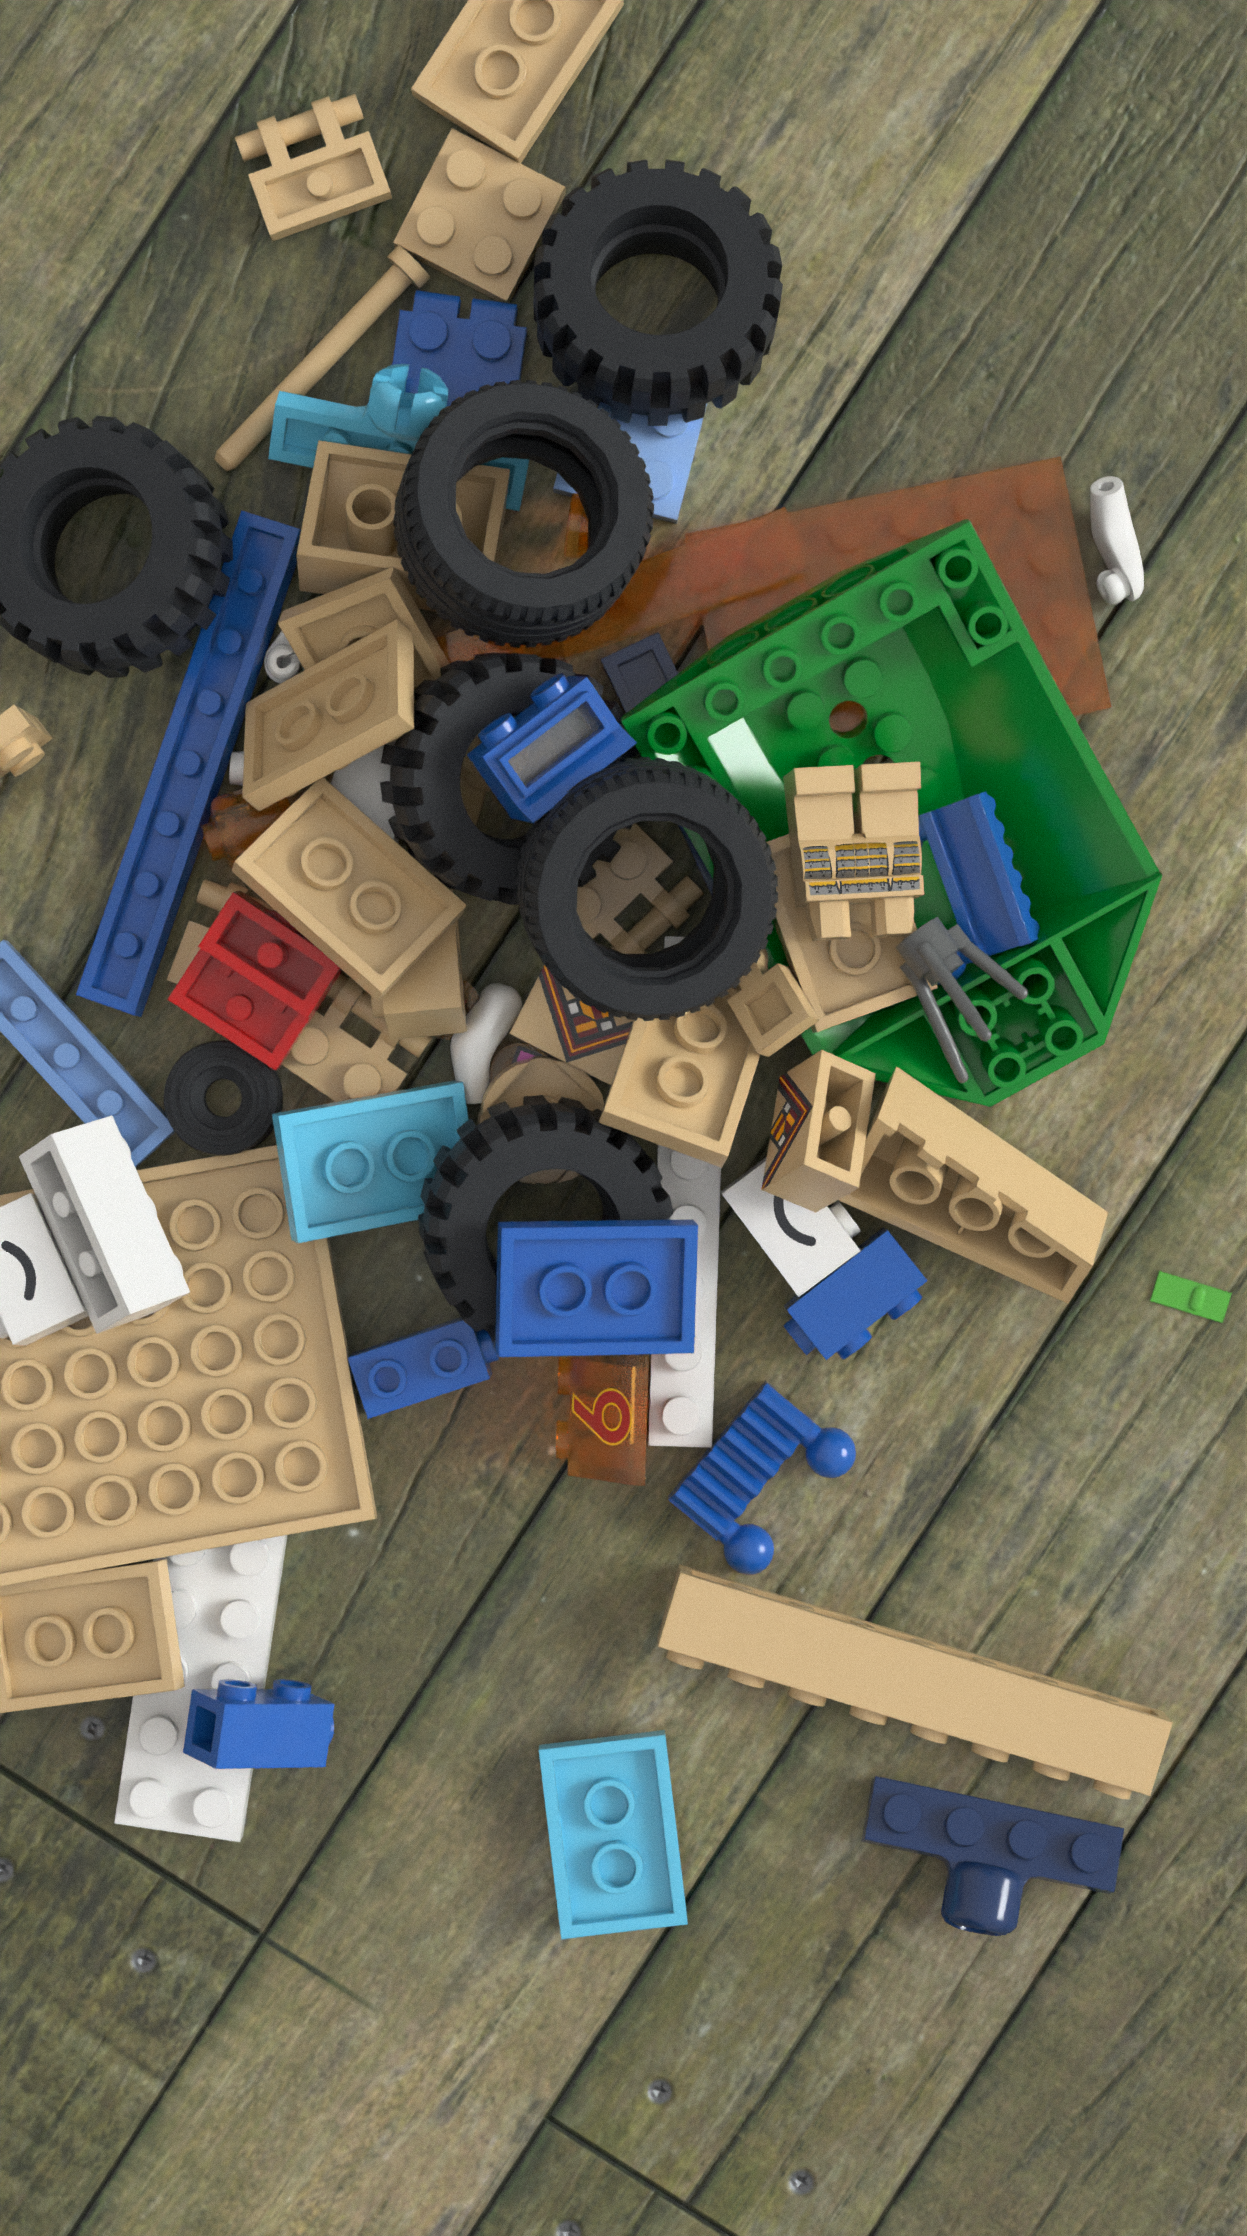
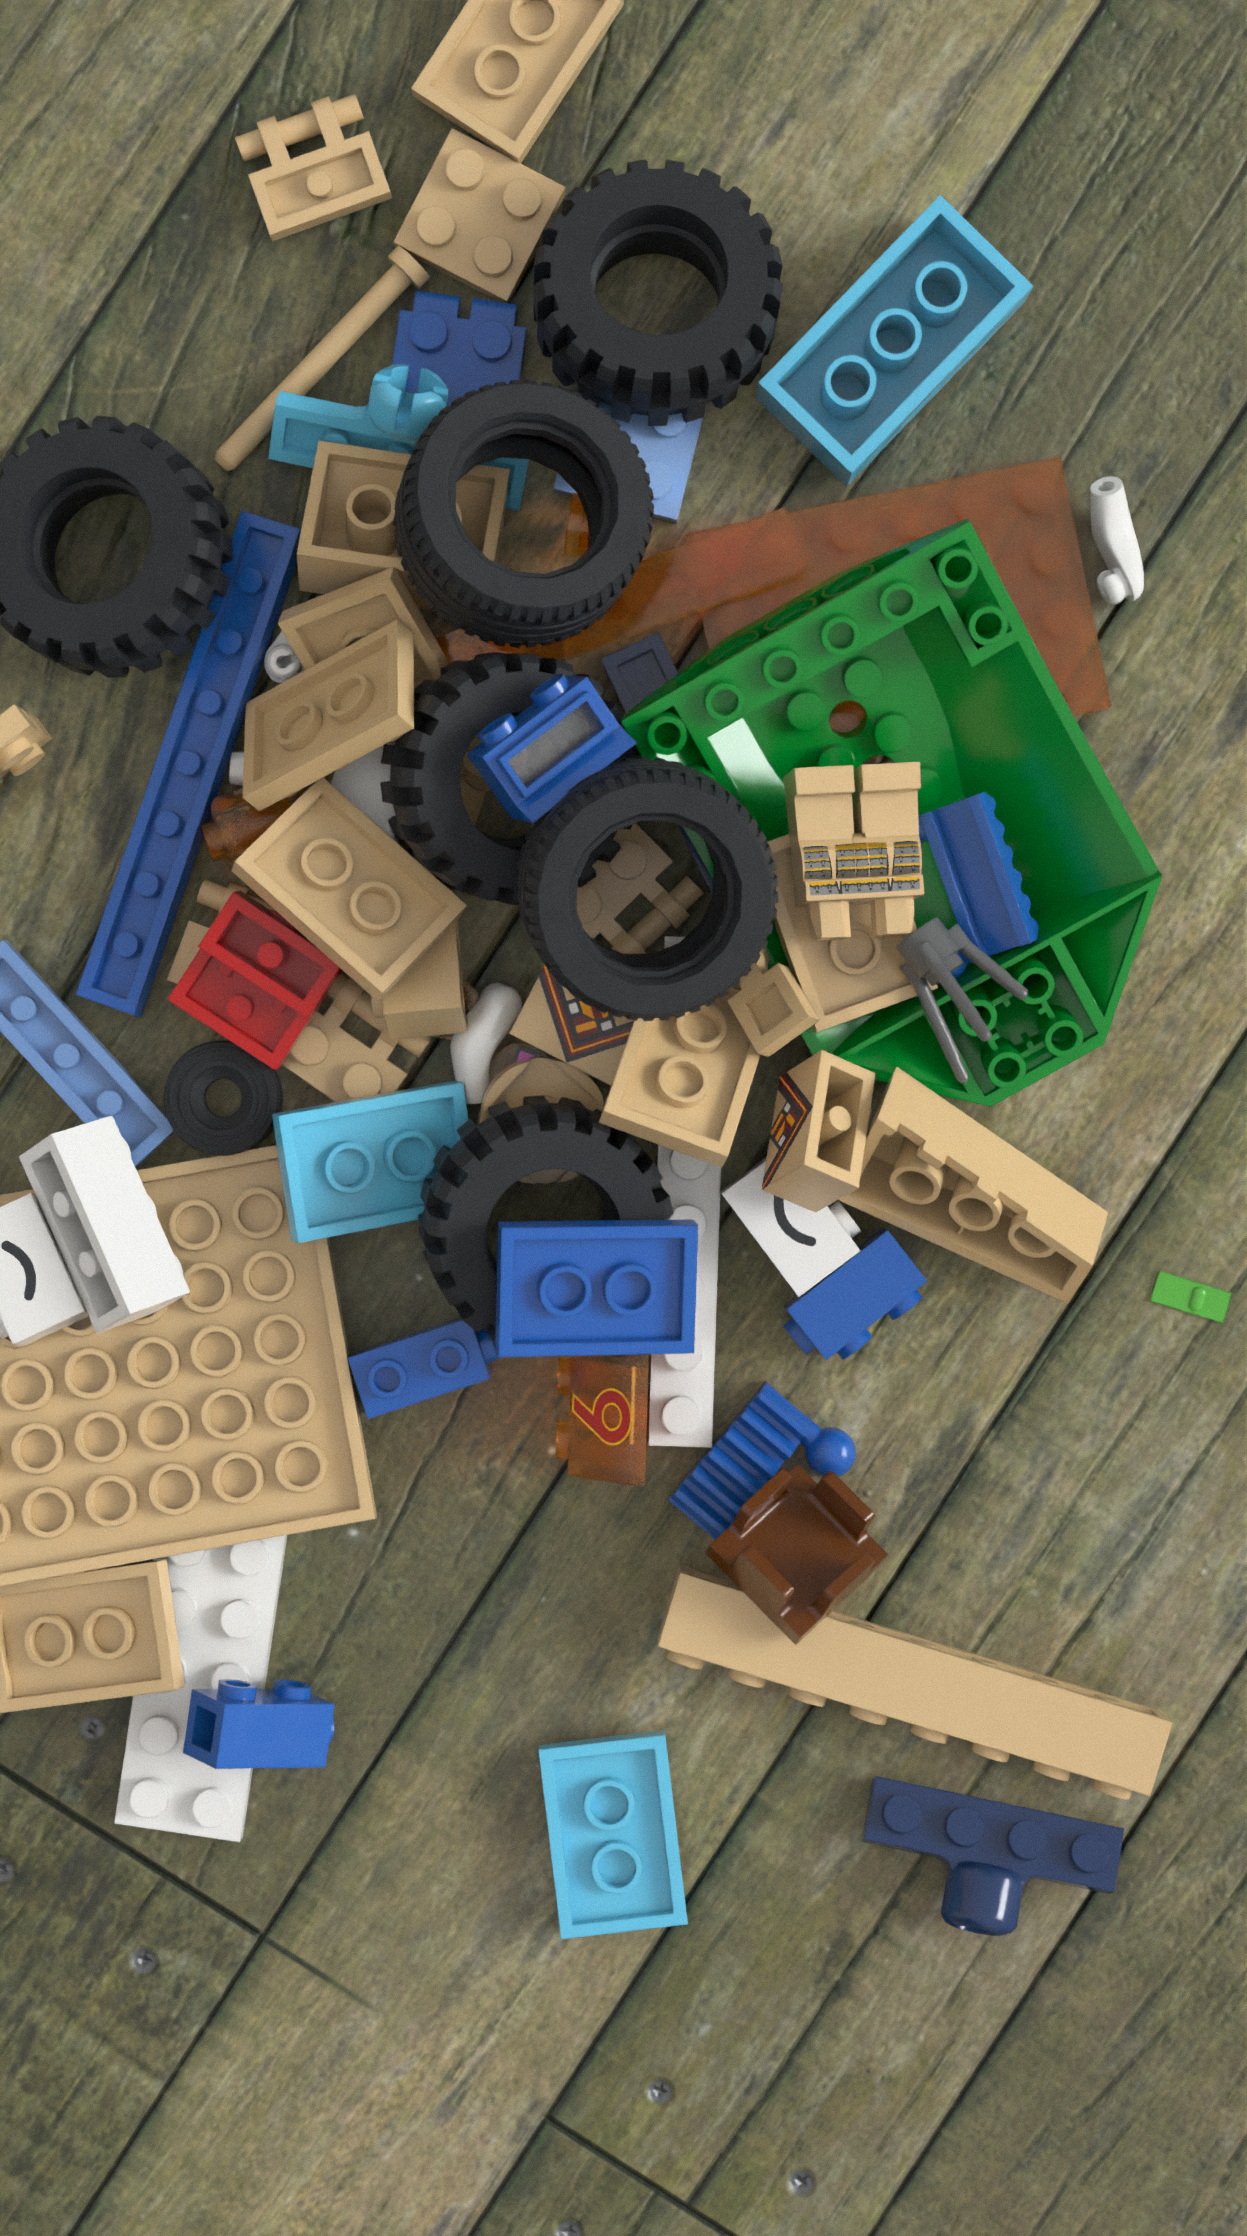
(799, 1549): none -> reddish brown panel
(893, 340): none -> medium azure brick

